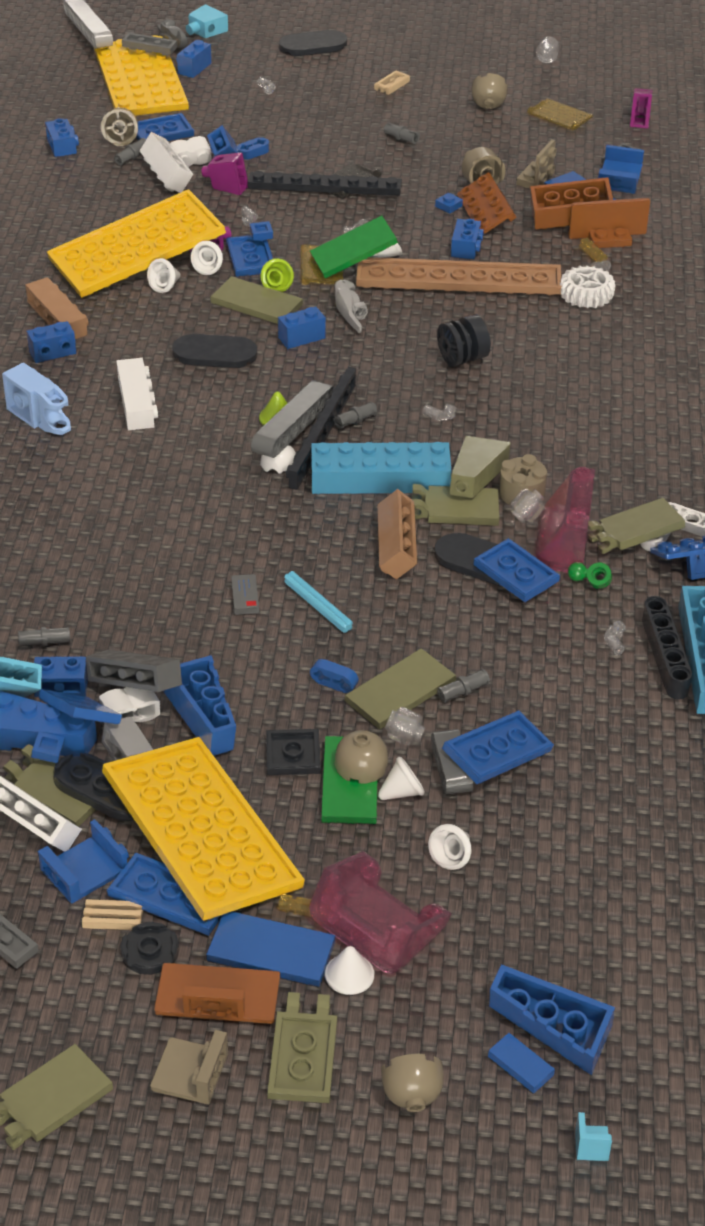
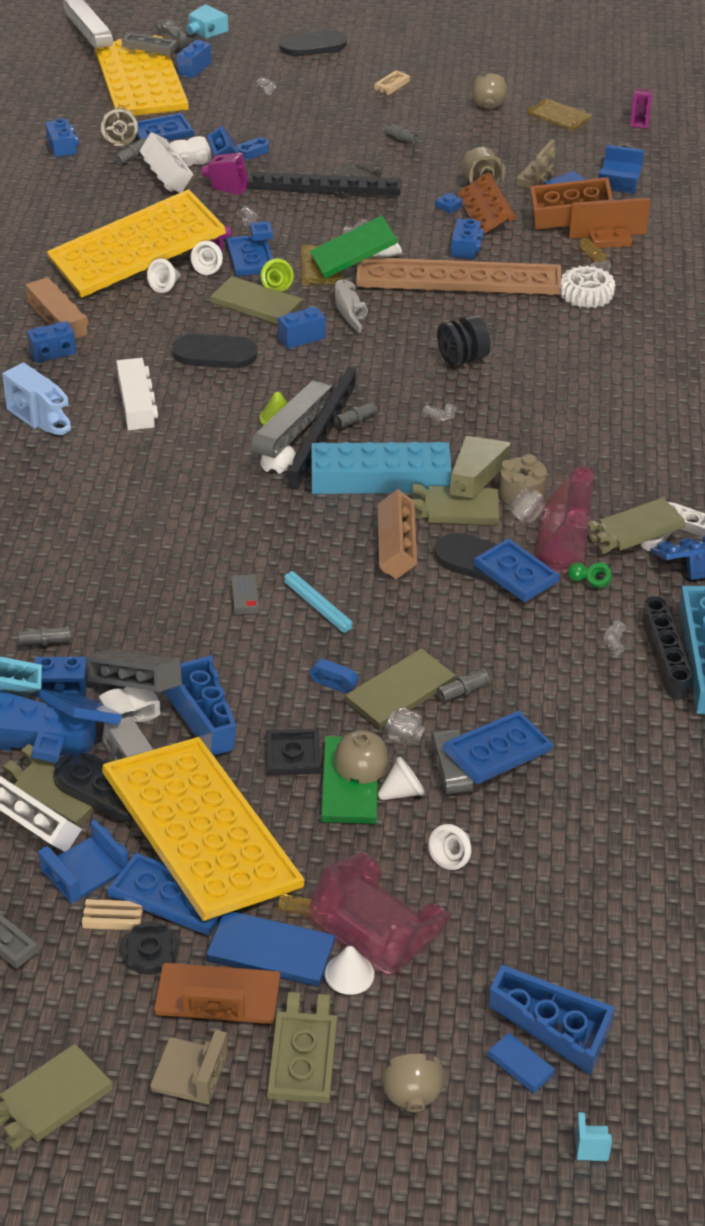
(548, 49): clear head -> none

